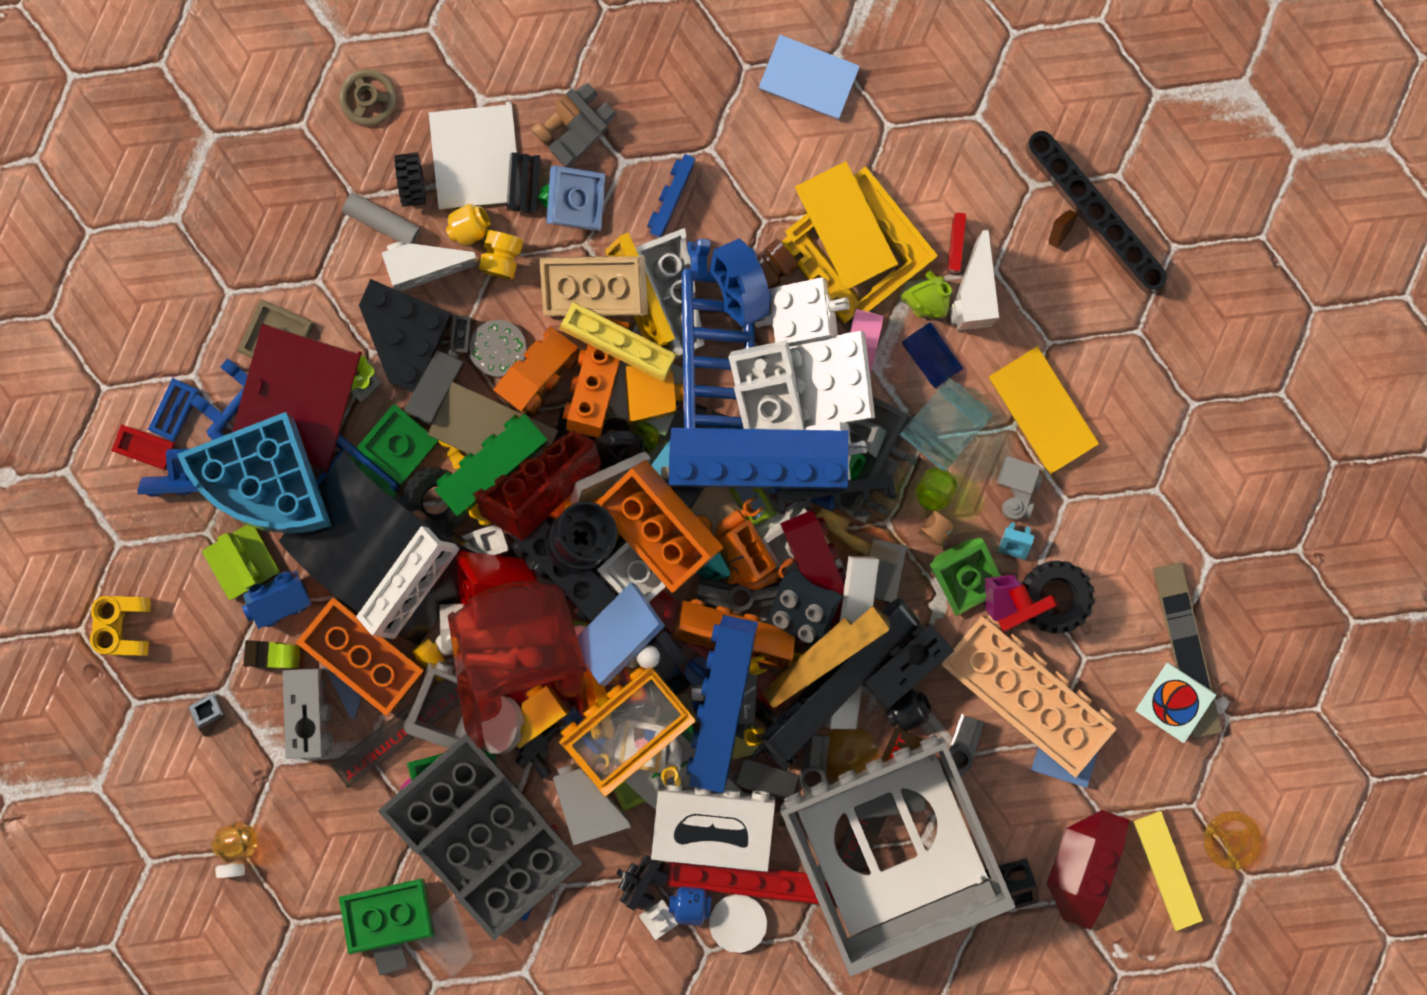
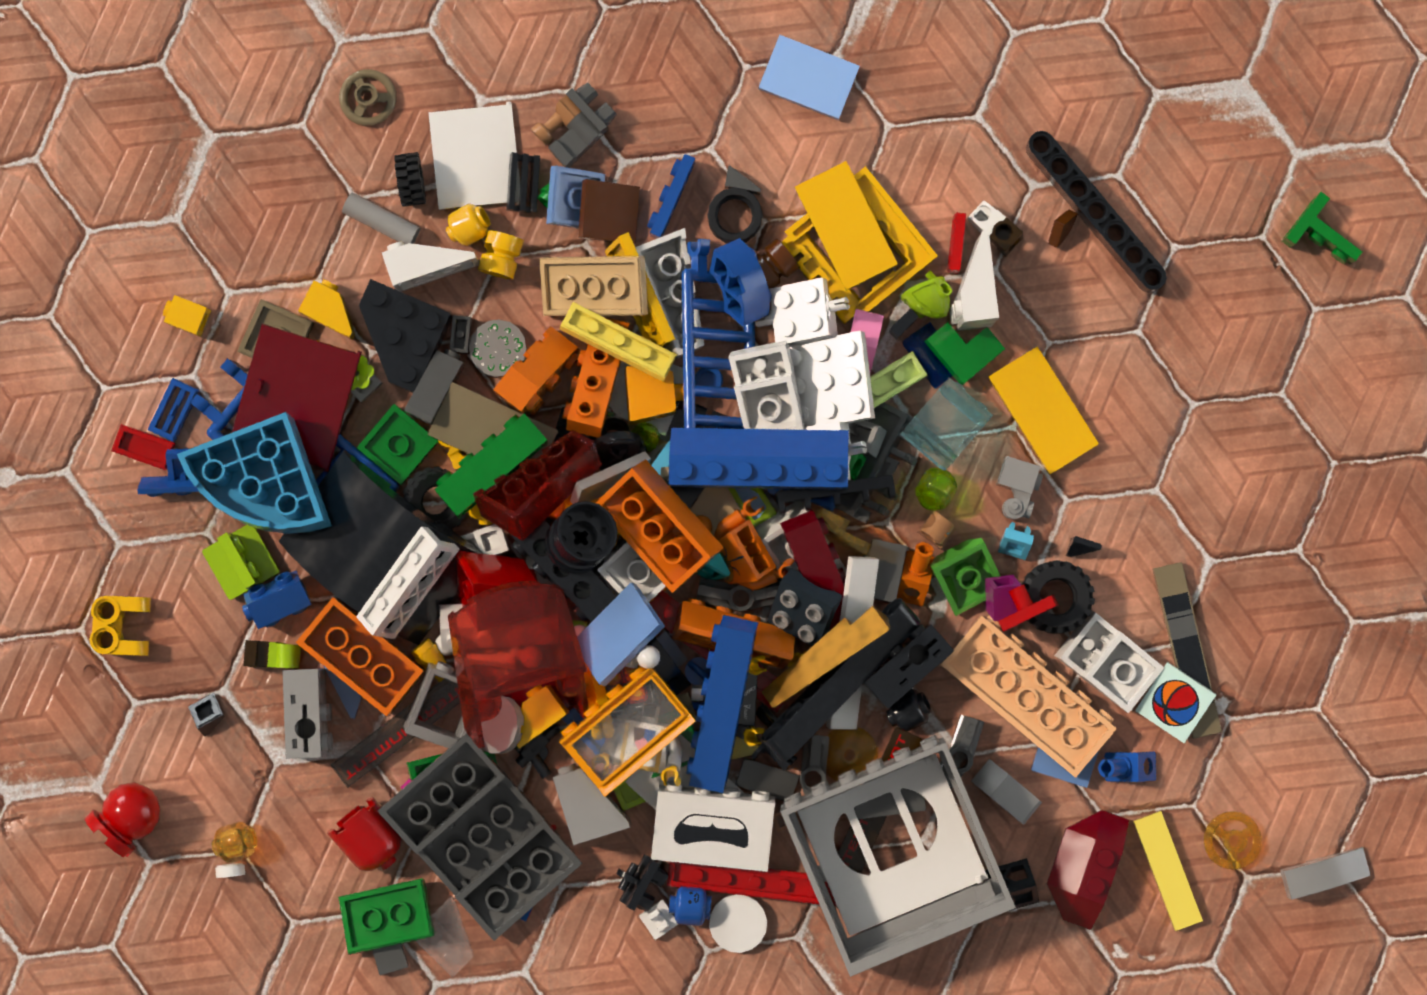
(126, 816): none -> red tile
(186, 315): none -> yellow brick
(327, 308): none -> yellow slope
(367, 837): none -> red cylinder
(608, 210): none -> reddish brown tile
(709, 377): none -> blue tile
(737, 180): none -> dark grey piece
(738, 194): none -> black tyre
(896, 378): none -> yellowish green tile
(903, 323): none -> black tile
(916, 573): none -> orange bracket
(961, 358): none -> green tile
(1002, 231): none -> leg
(1006, 791): none -> light grey slope
(1081, 546): none -> black slope
(1109, 661): none -> white slope
(1128, 766): none -> blue bracket
(1321, 233): none -> green bracket
(1325, 873): none -> light grey slope

